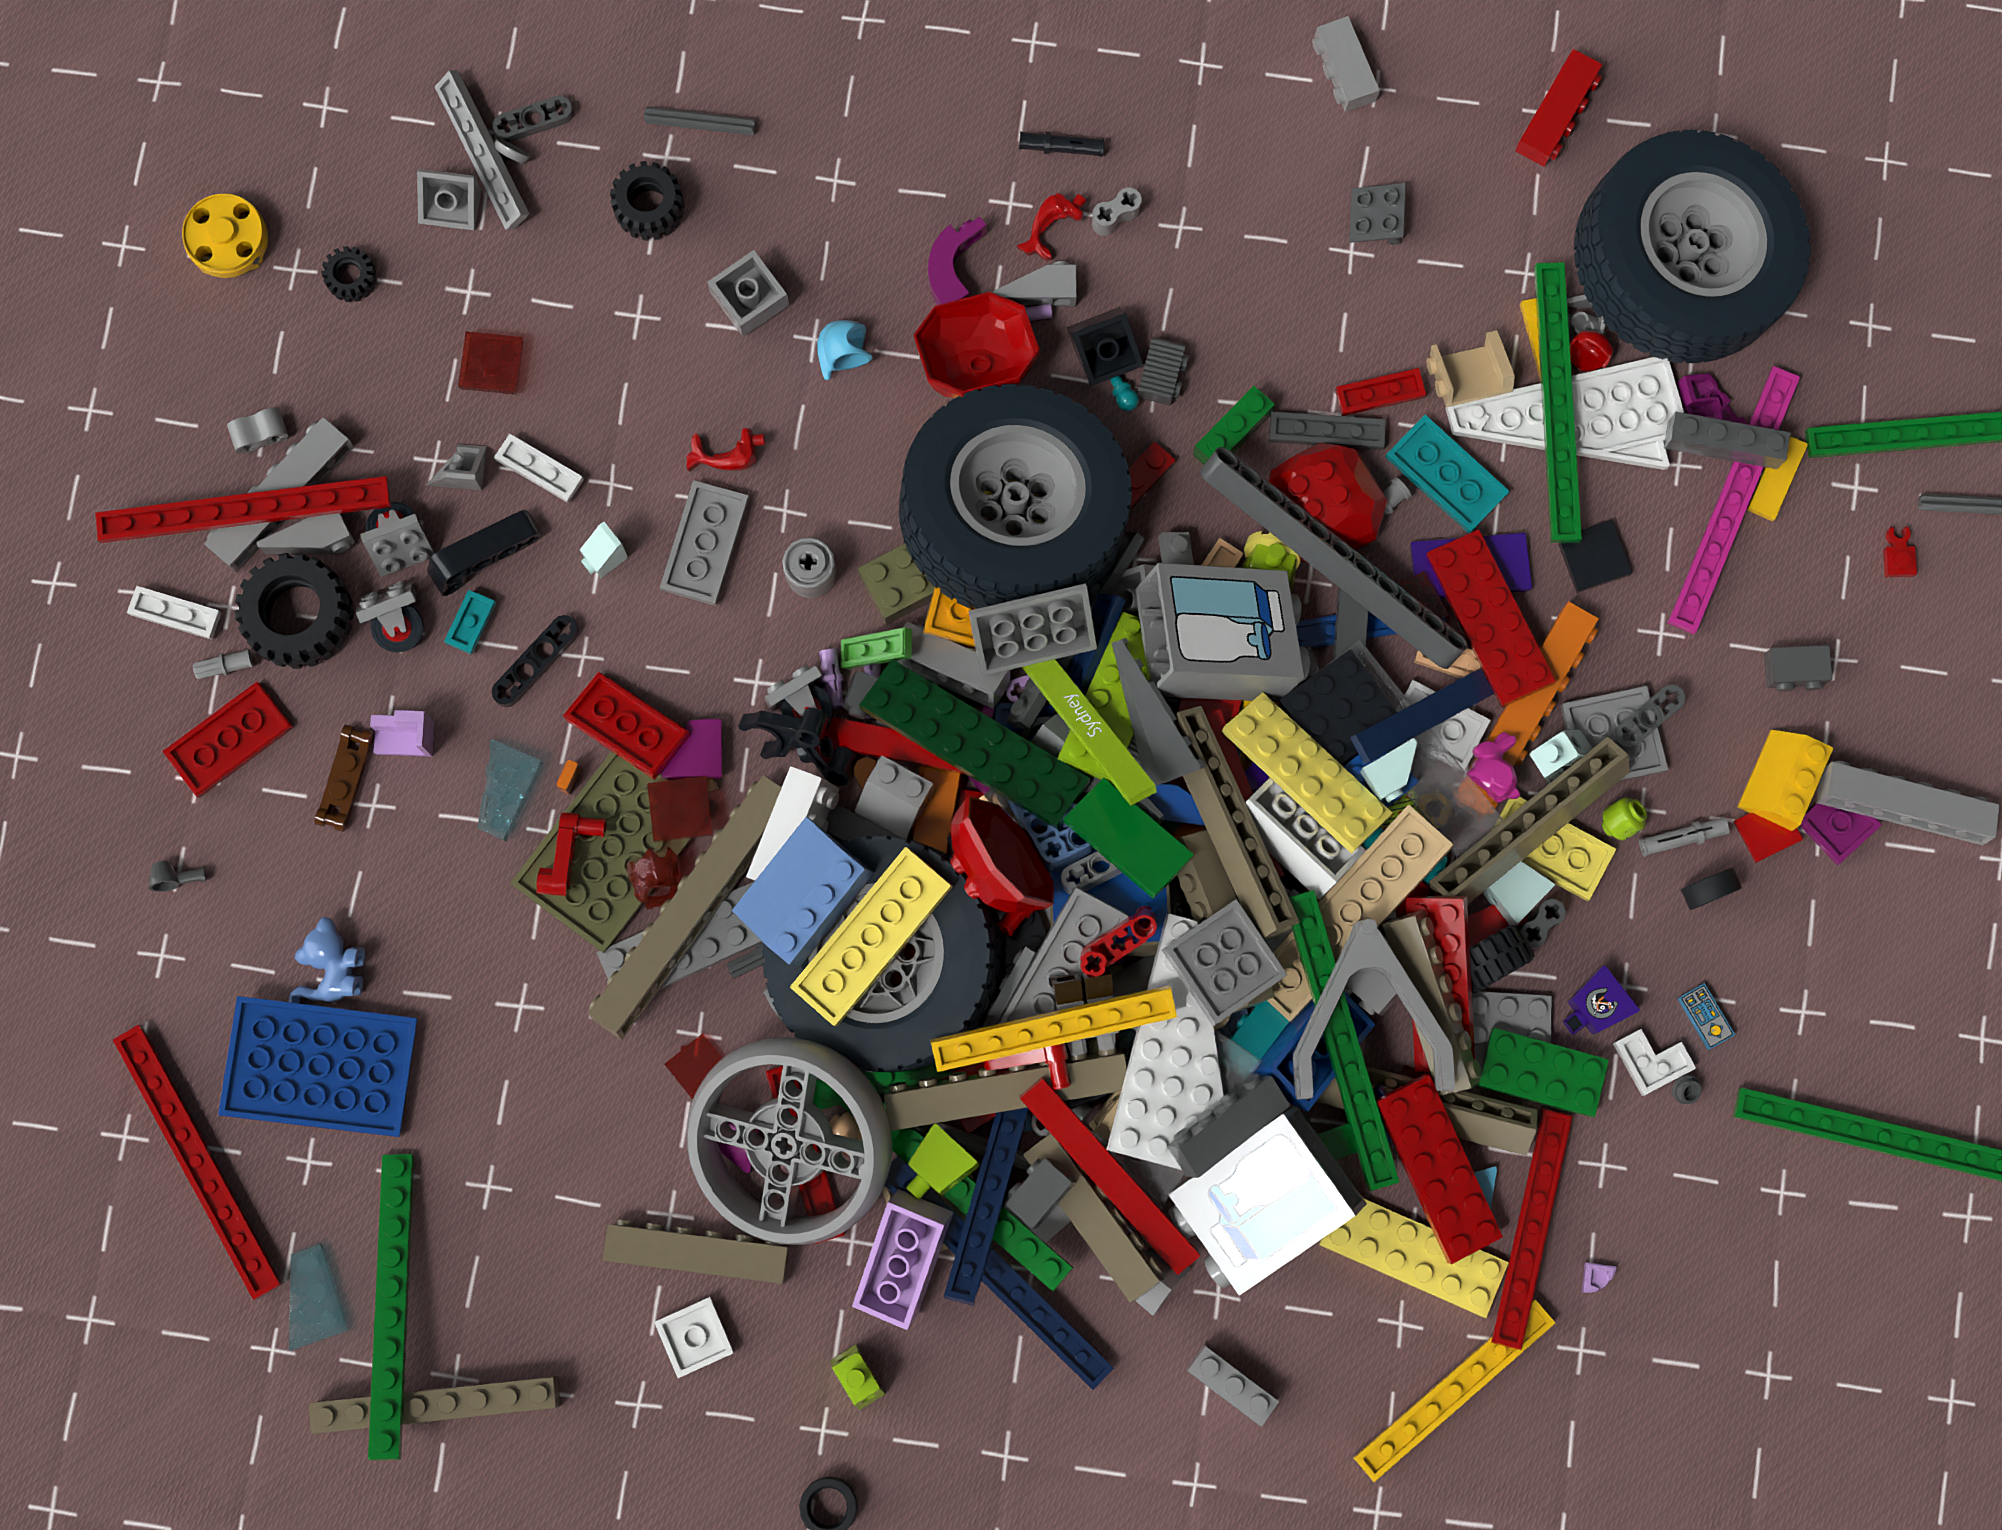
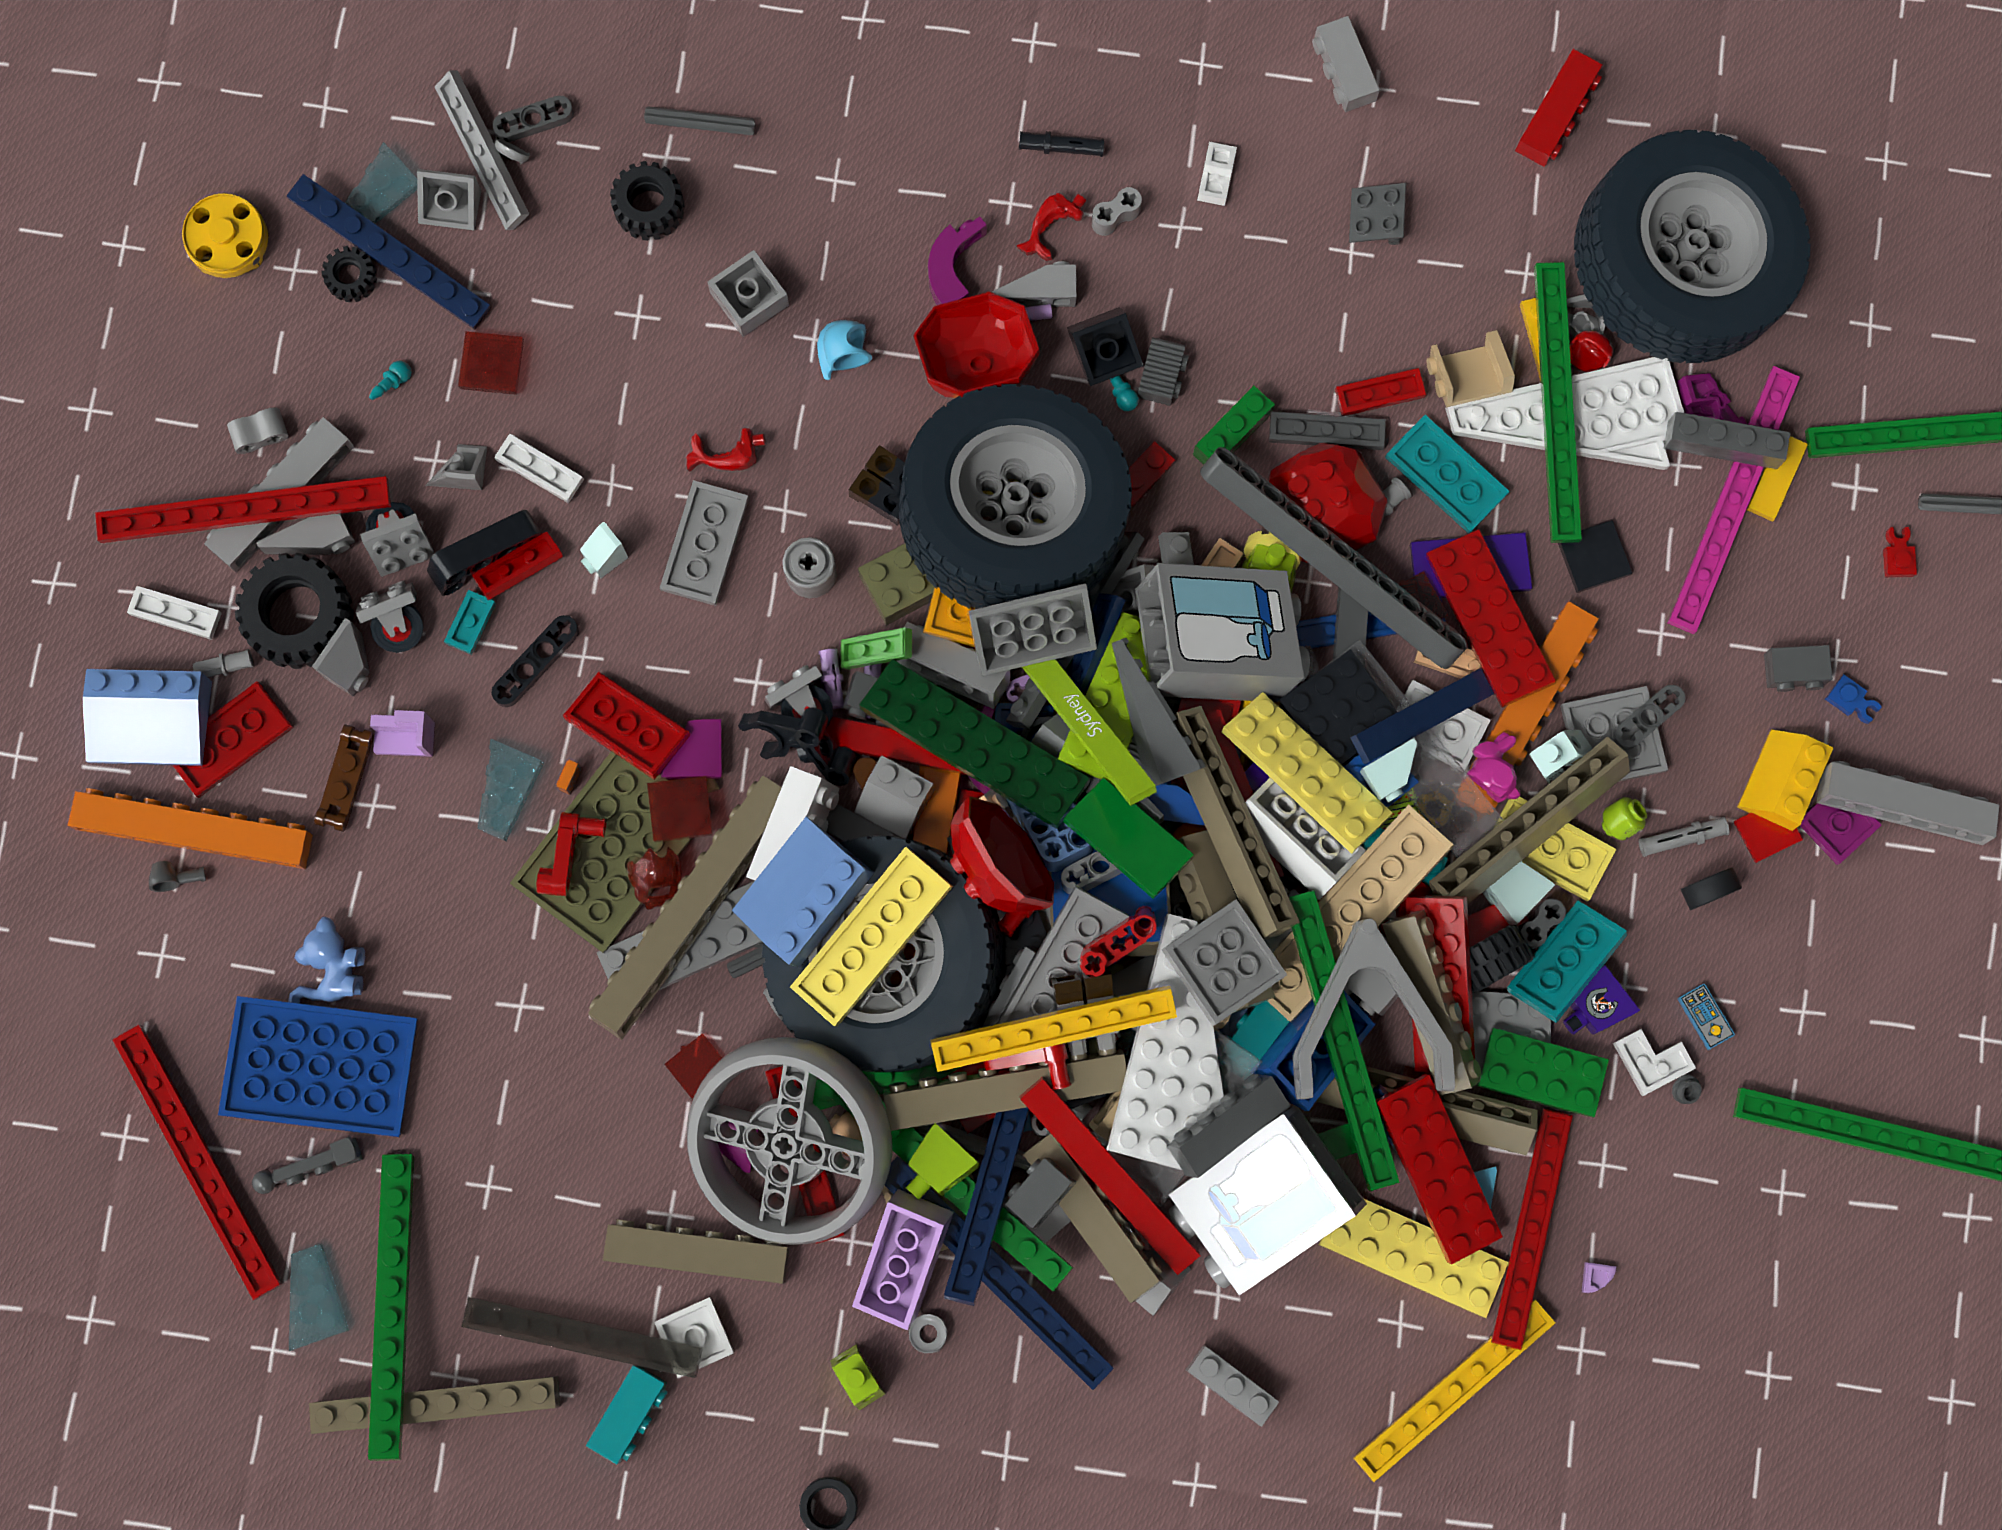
(145, 716): none -> slope
(190, 829): none -> orange brick
(341, 1153): none -> dark grey plate
(345, 659): none -> light grey slope
(383, 186): none -> clear light blue wing
(388, 251): none -> dark blue plate
(398, 373): none -> teal bar
(517, 565): none -> red plate
(582, 1337): none -> clear smoke plate
(627, 1415): none -> teal brick
(880, 484): none -> hips
(916, 1329): none -> light grey piece
(1217, 173): none -> white slope
(1567, 961): none -> teal plate
(1848, 697): none -> blue plate

